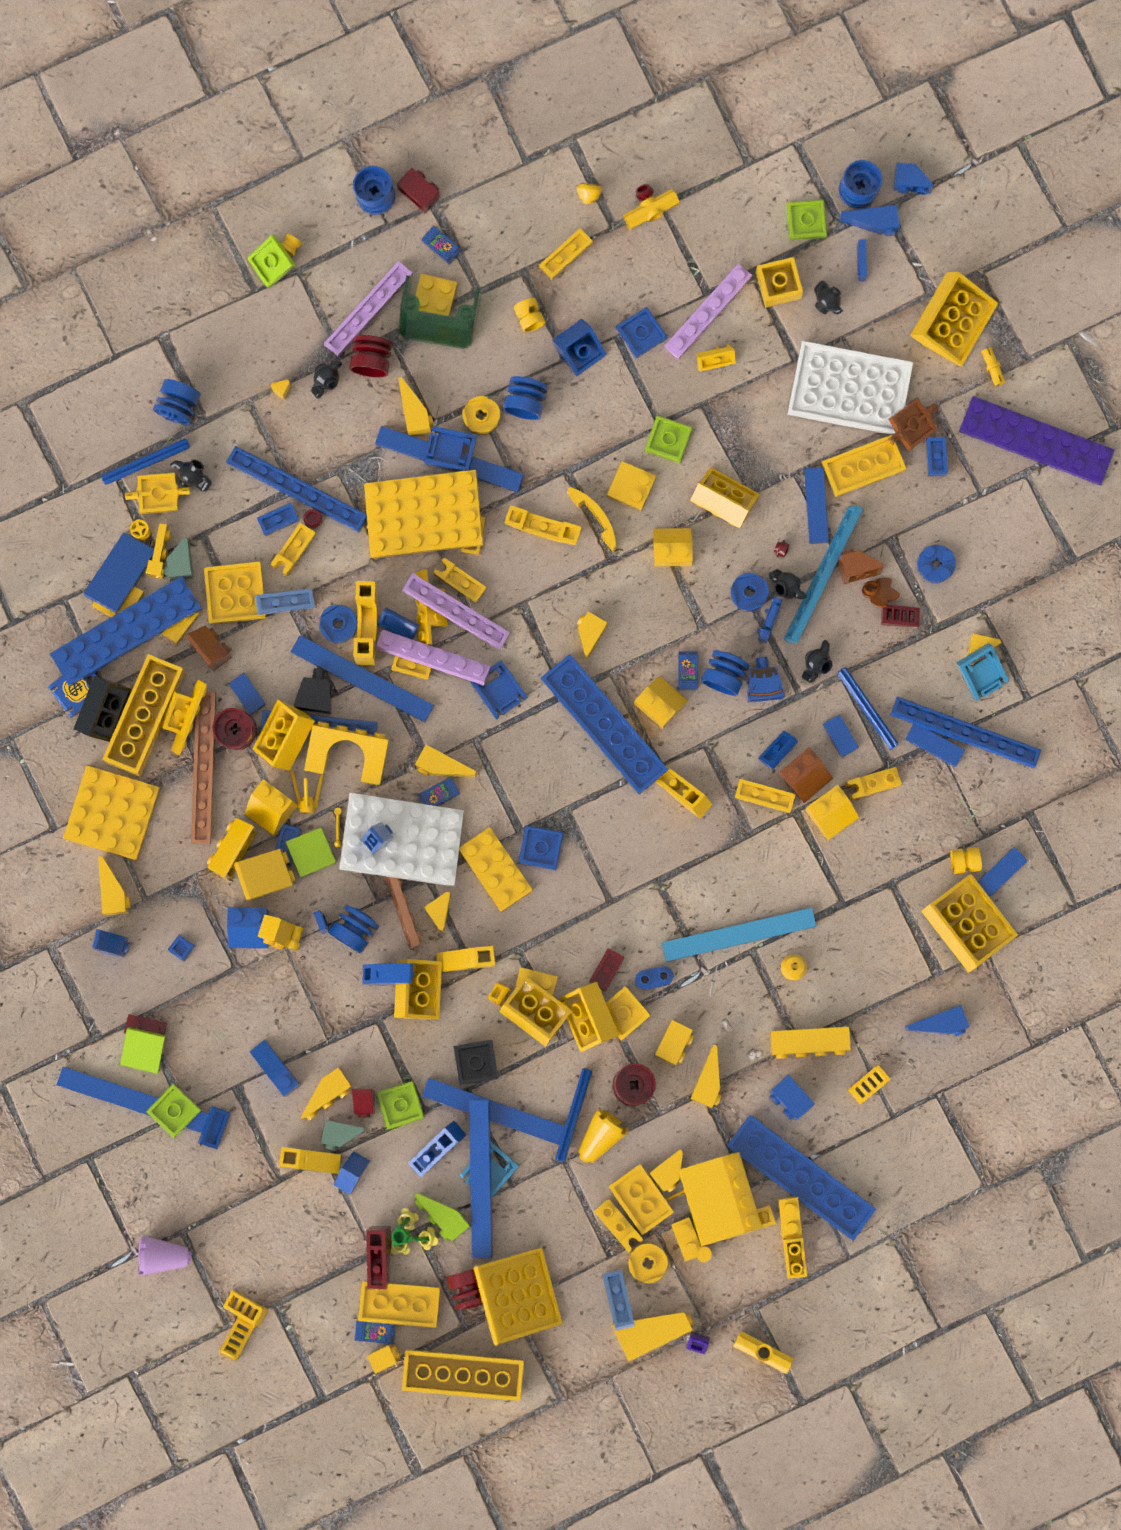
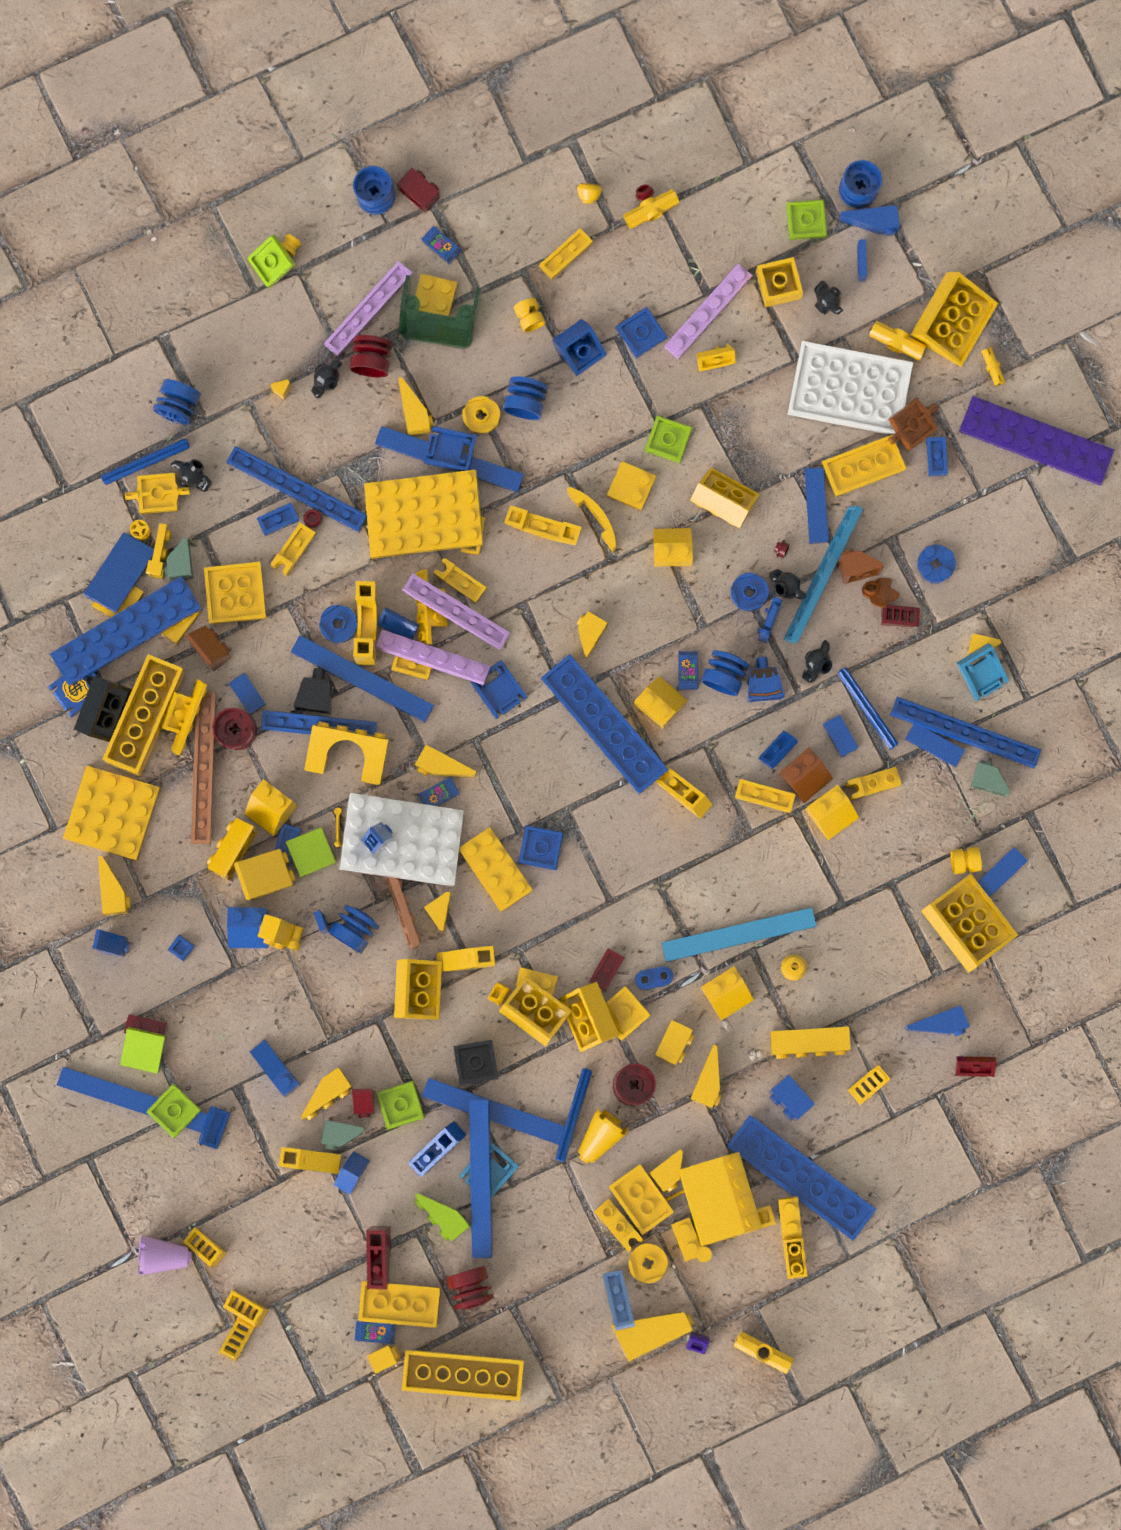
(216, 1259): none -> yellow slope
(283, 735): yellow slope -> none
(284, 601): medium blue plate -> none
(306, 803): yellow plant -> none
(387, 974): blue slope -> none
(402, 1236): light yellow plant -> none
(518, 1296): yellow plate -> none
(727, 993): none -> yellow slope
(897, 340): none -> yellow piece
(911, 179): blue slope -> none
(975, 1066): none -> dark red plate
(989, 779): none -> sand green slope

